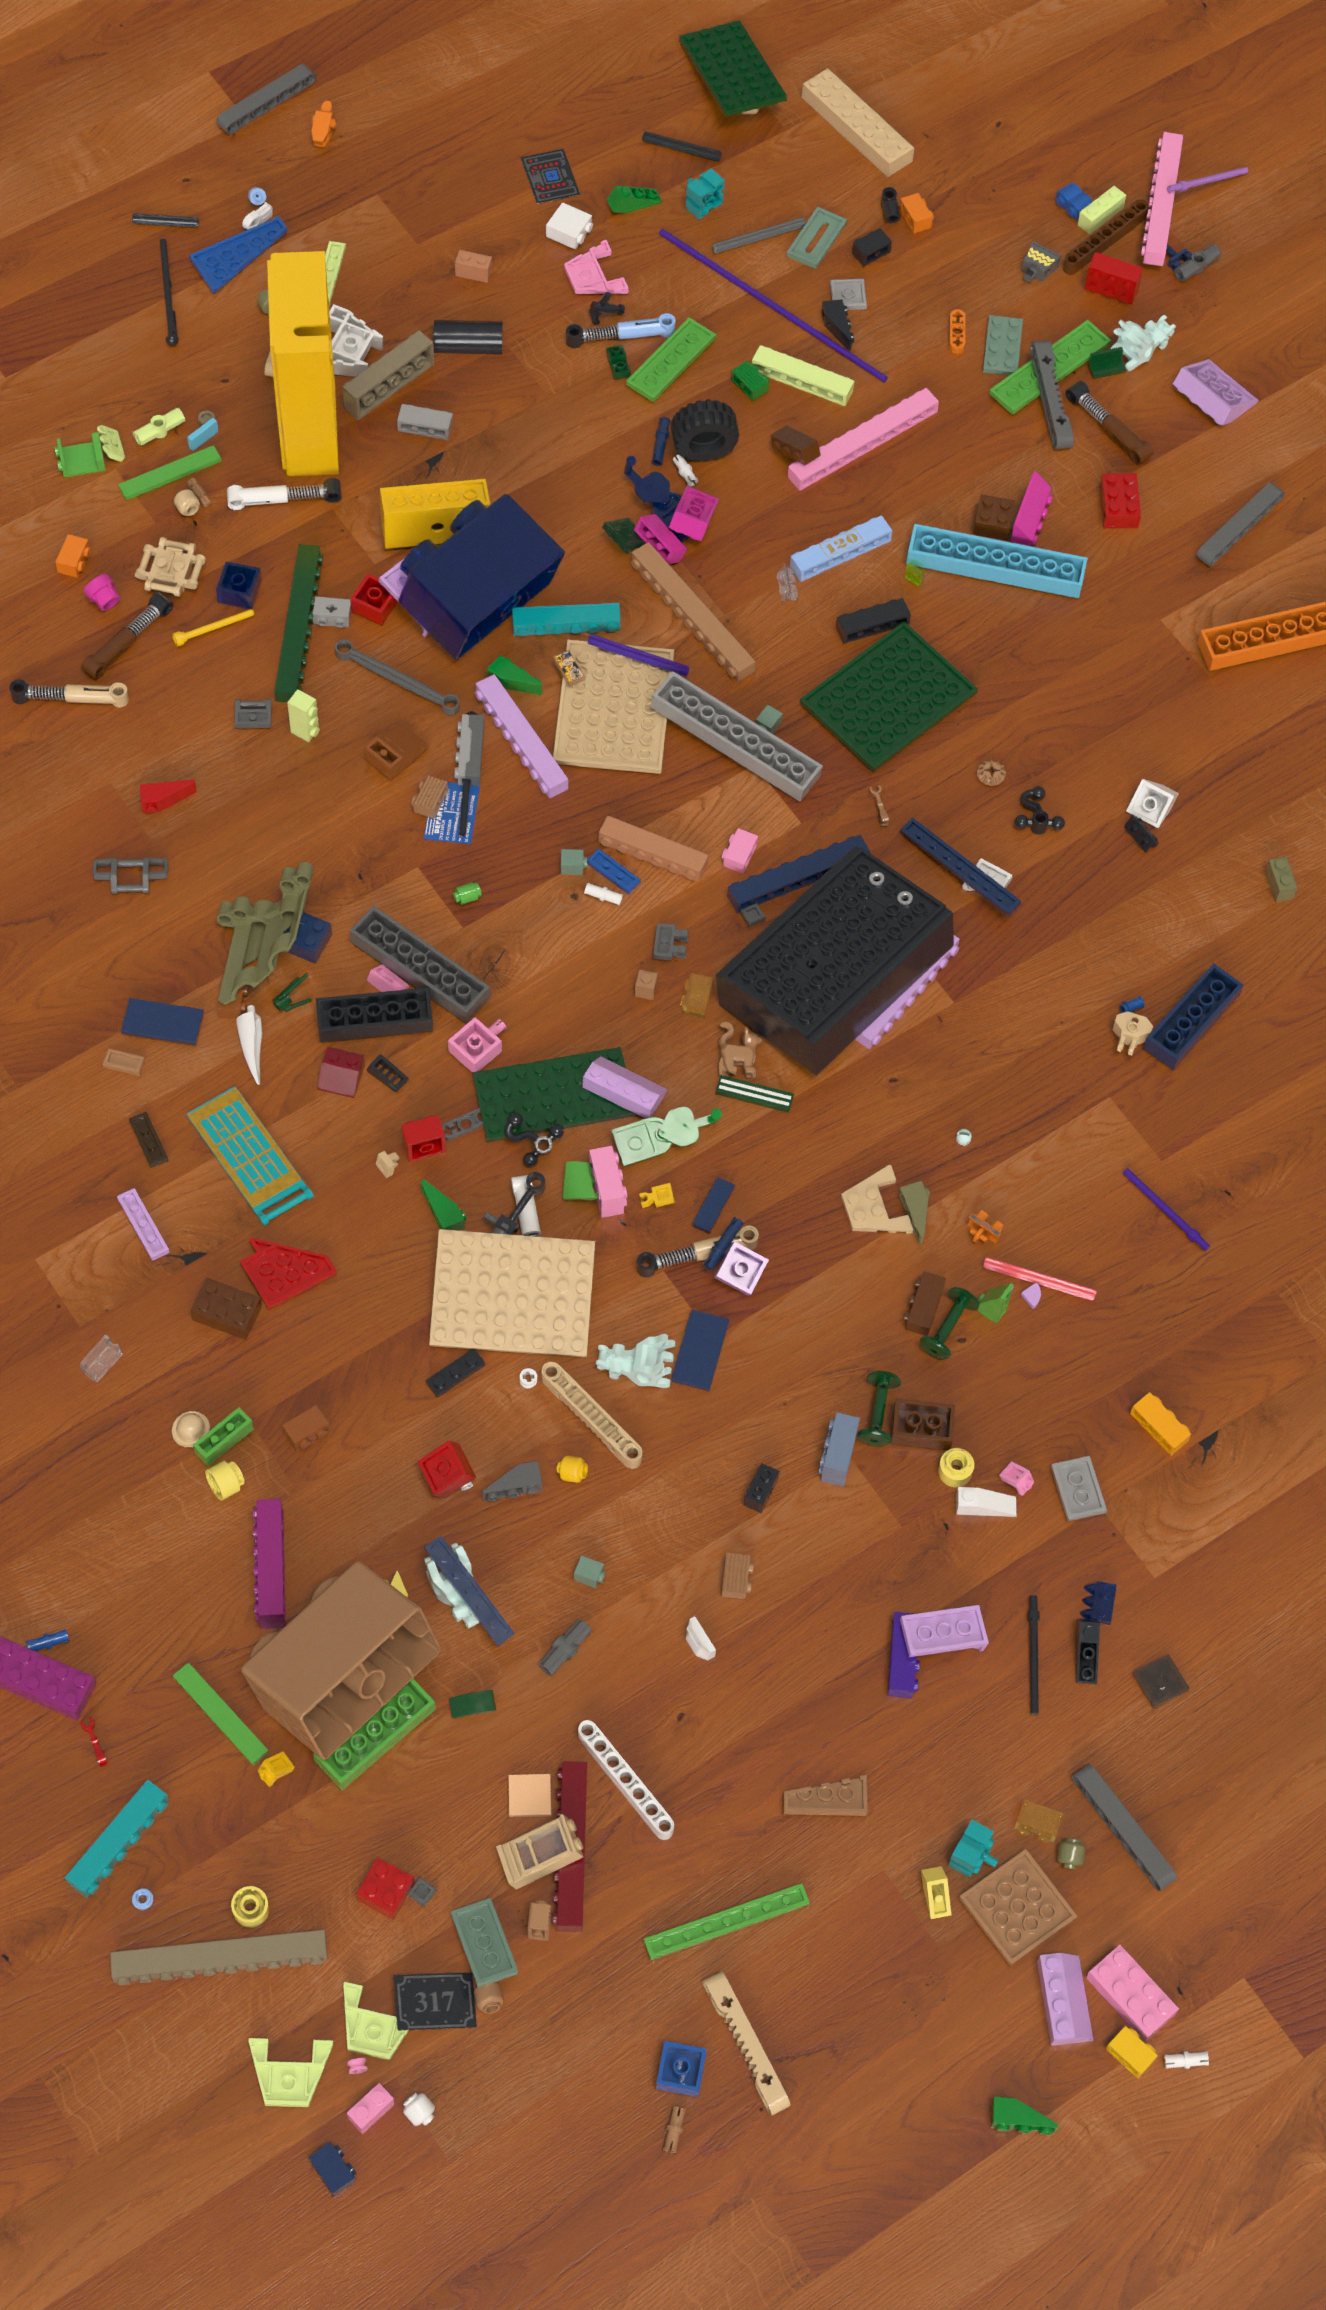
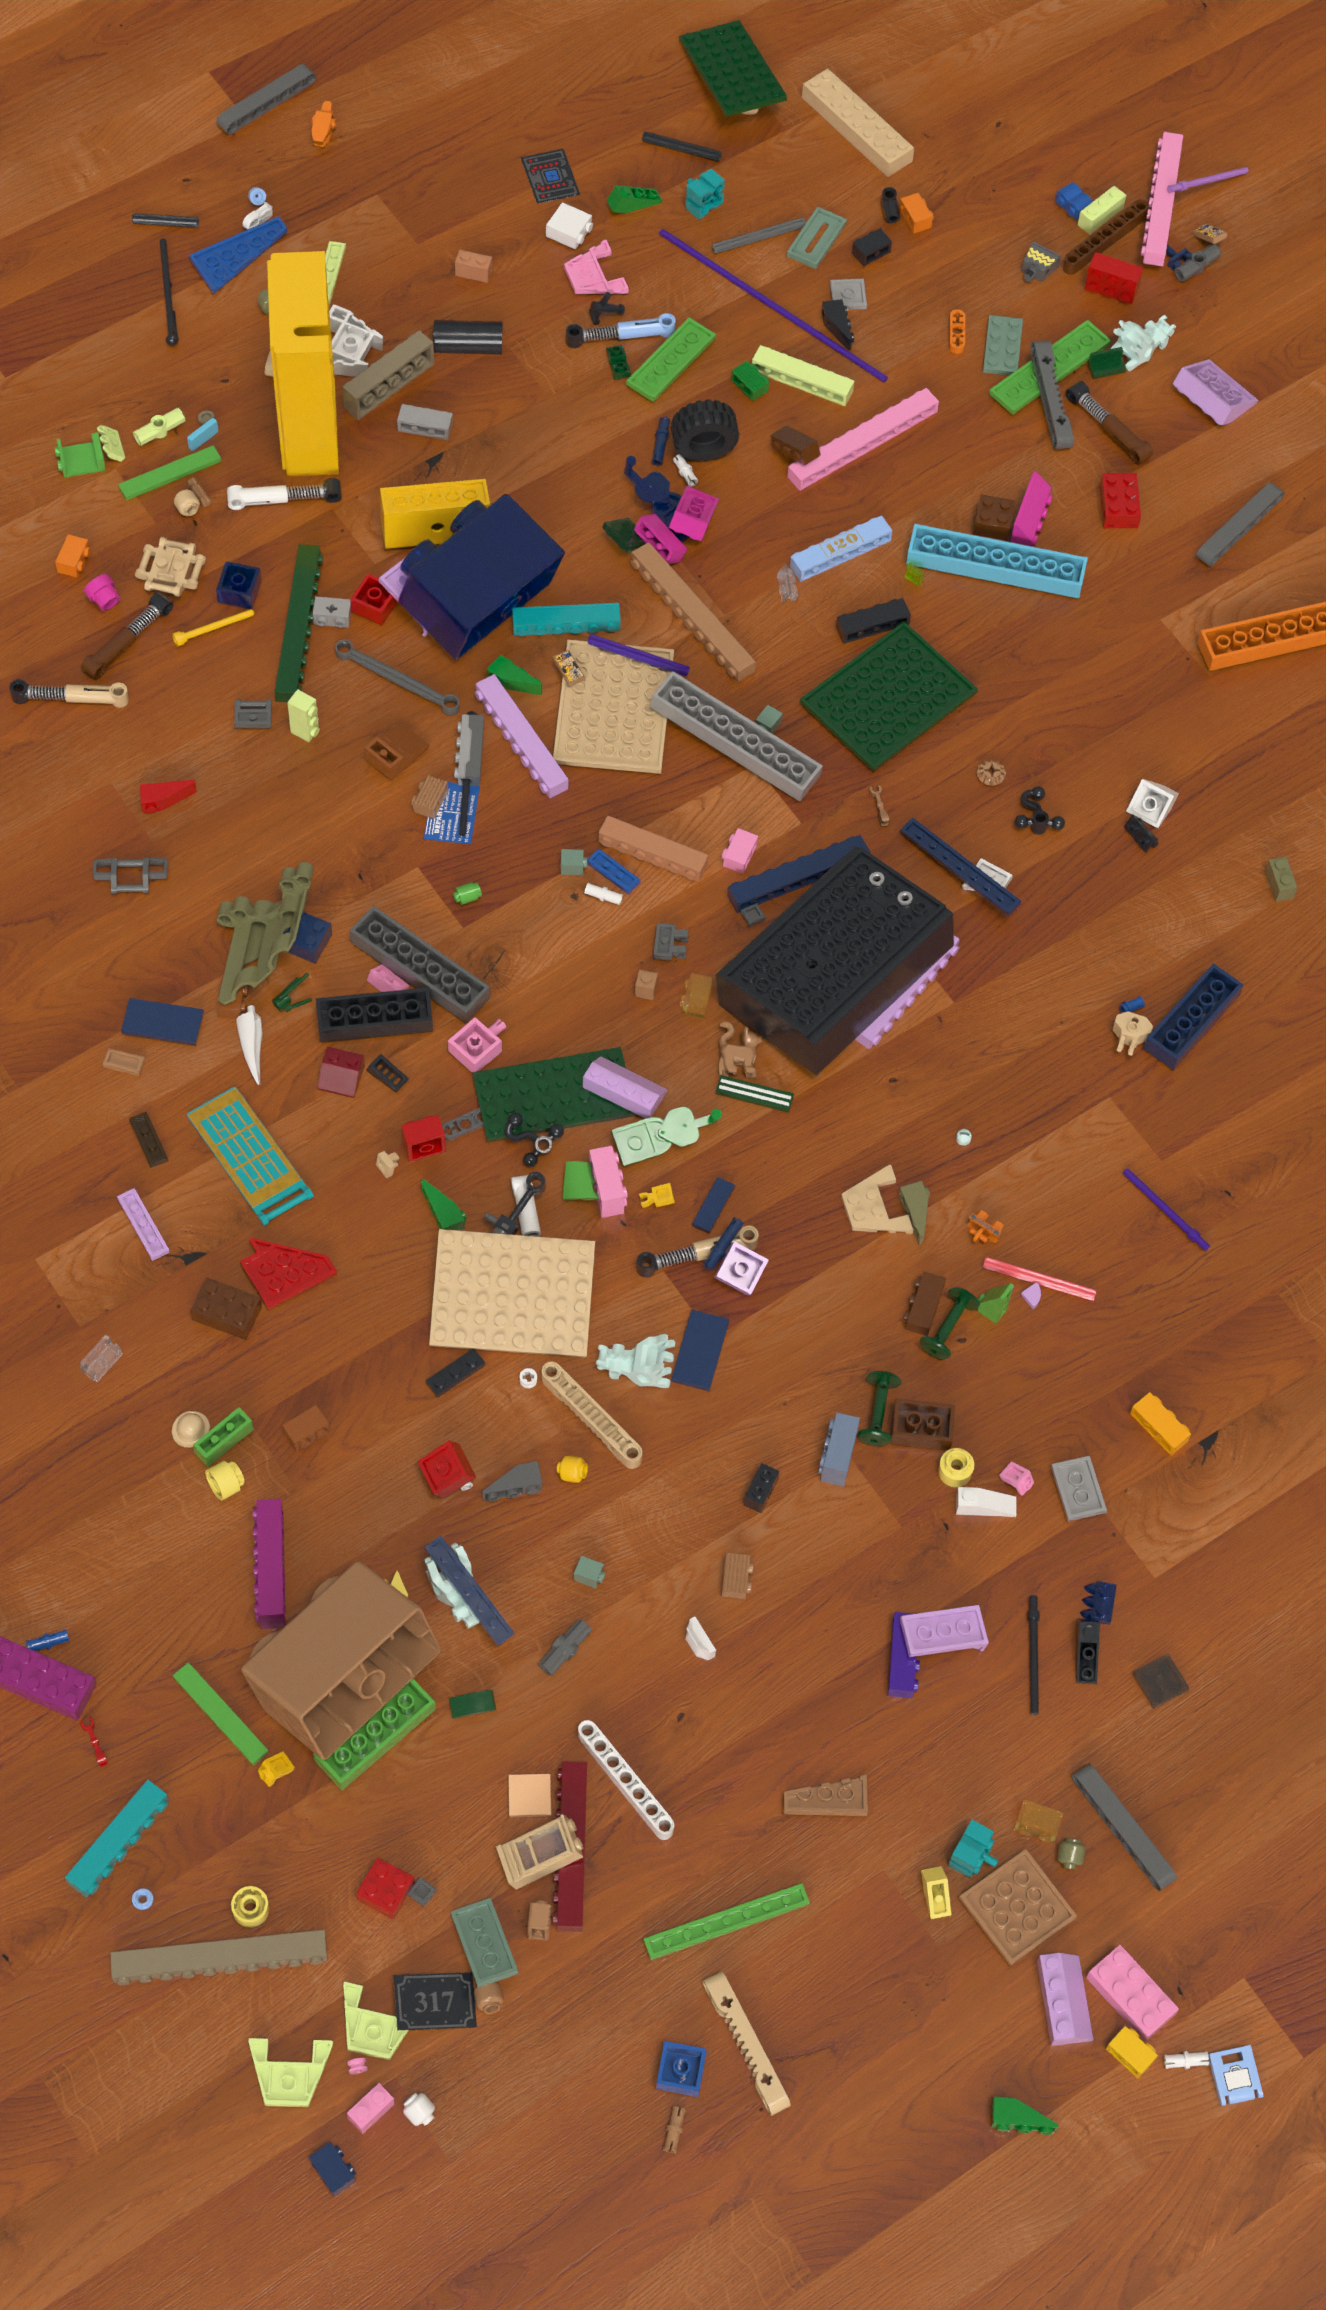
(1210, 233): none -> tile
(1235, 2079): none -> light blue container

